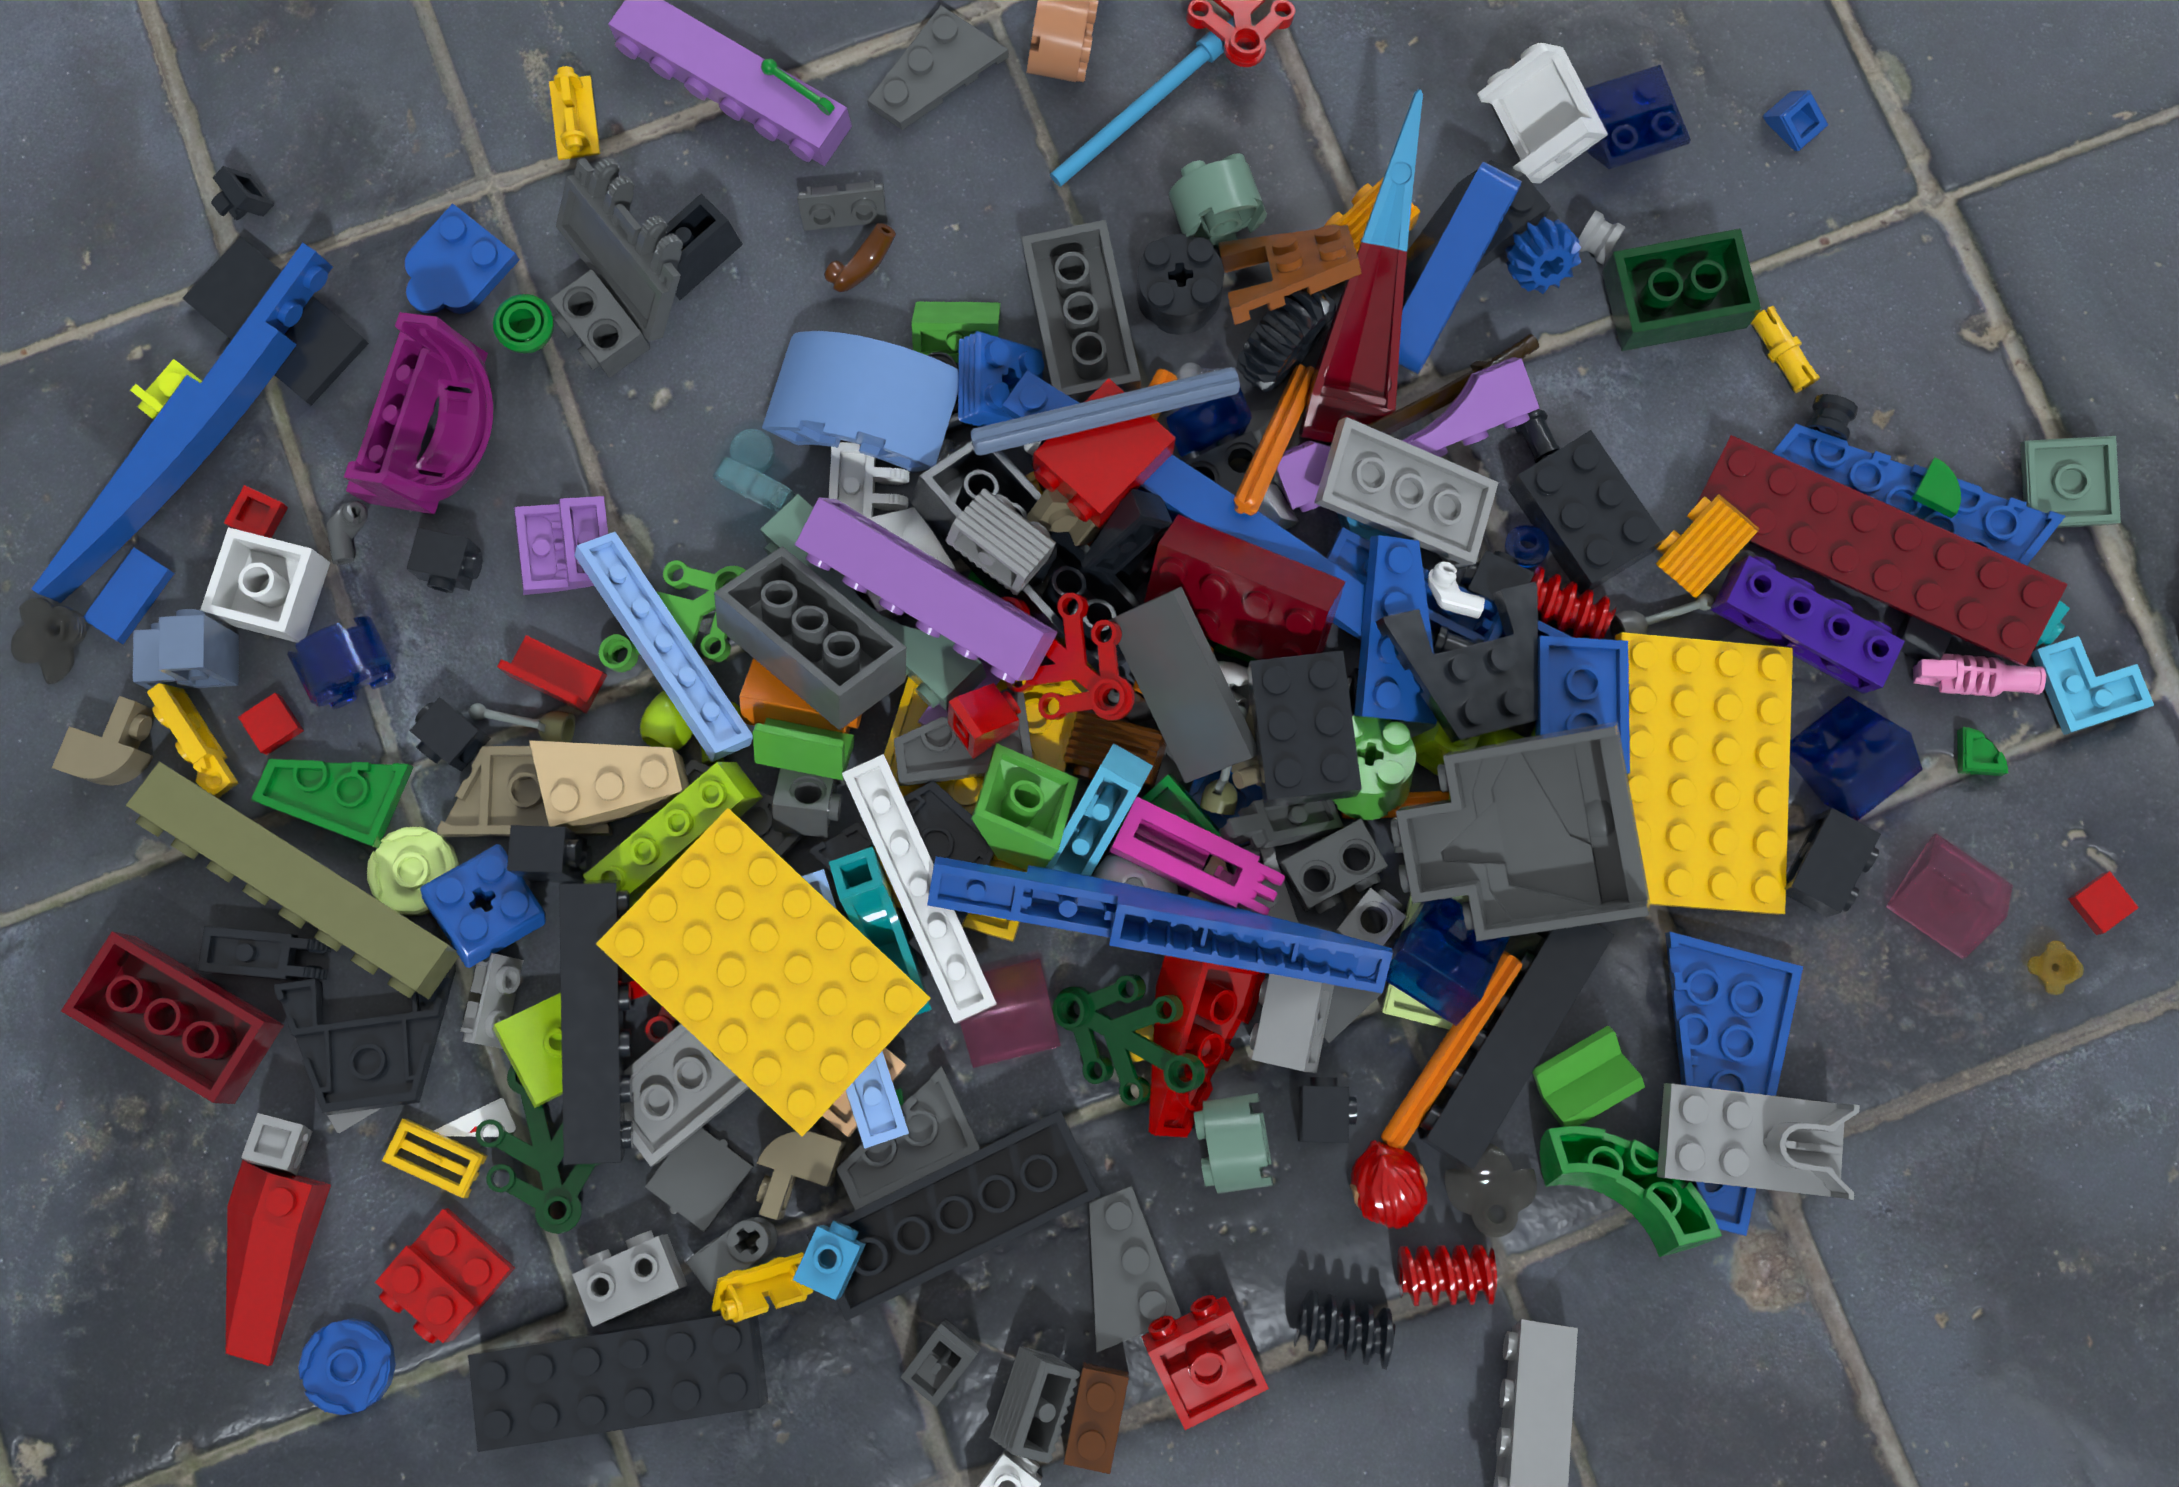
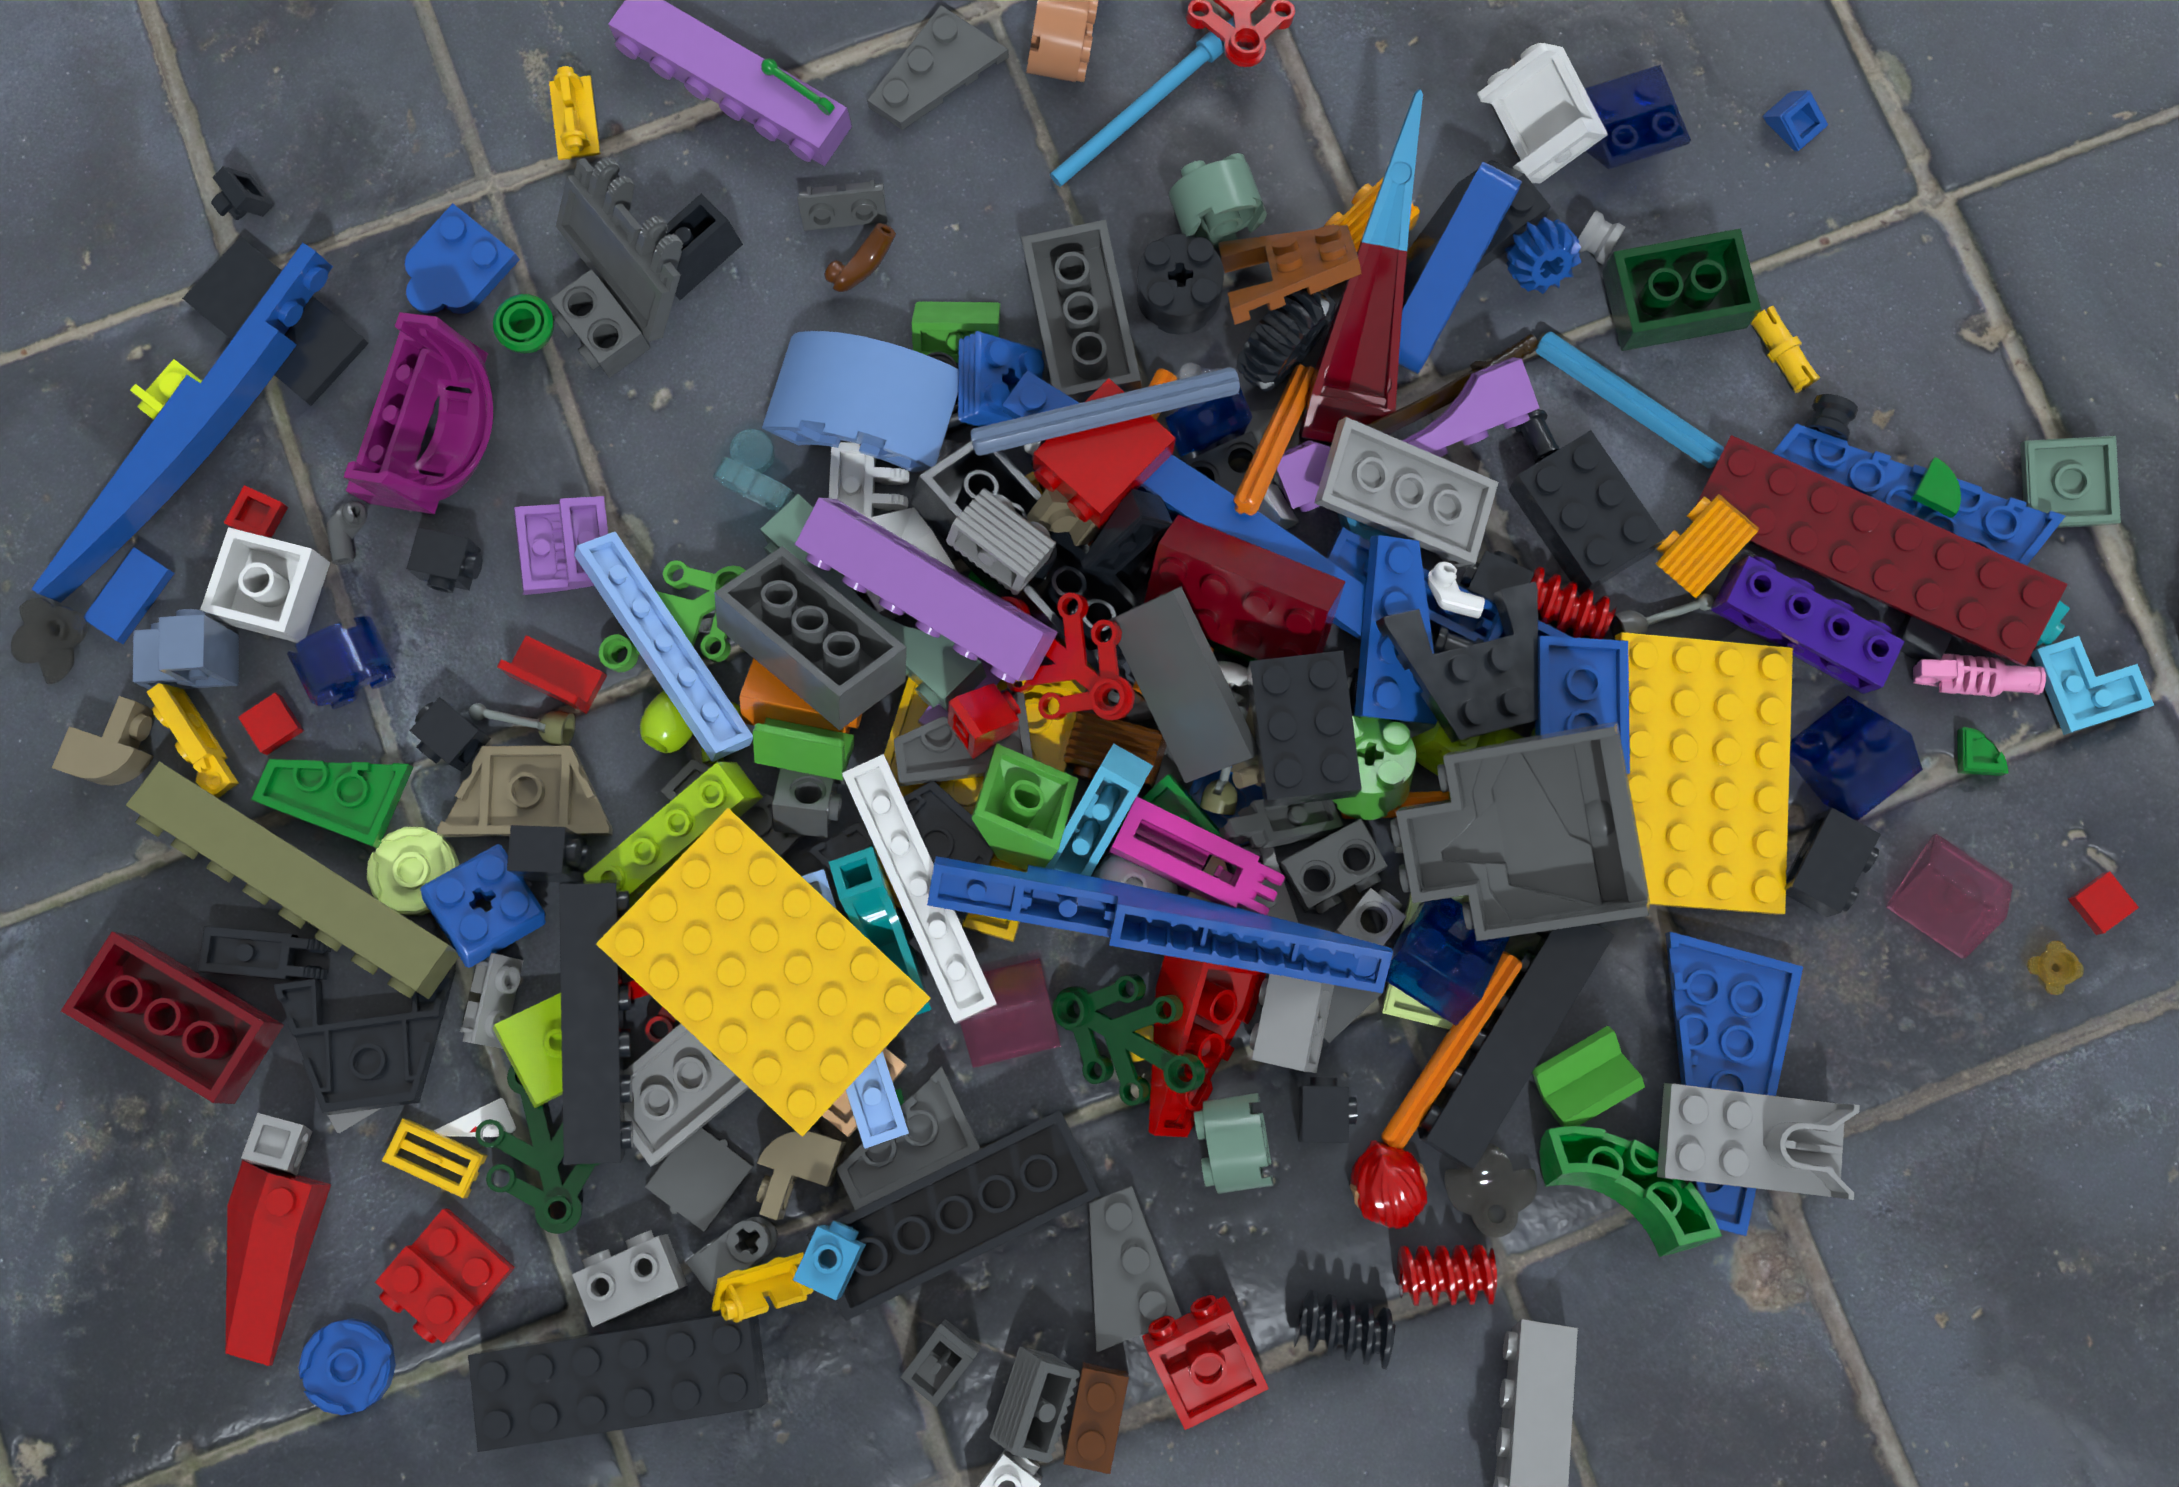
(604, 782): tan wedge -> none
(1527, 556): clear blue plate -> none
(1629, 400): none -> dark azure axle

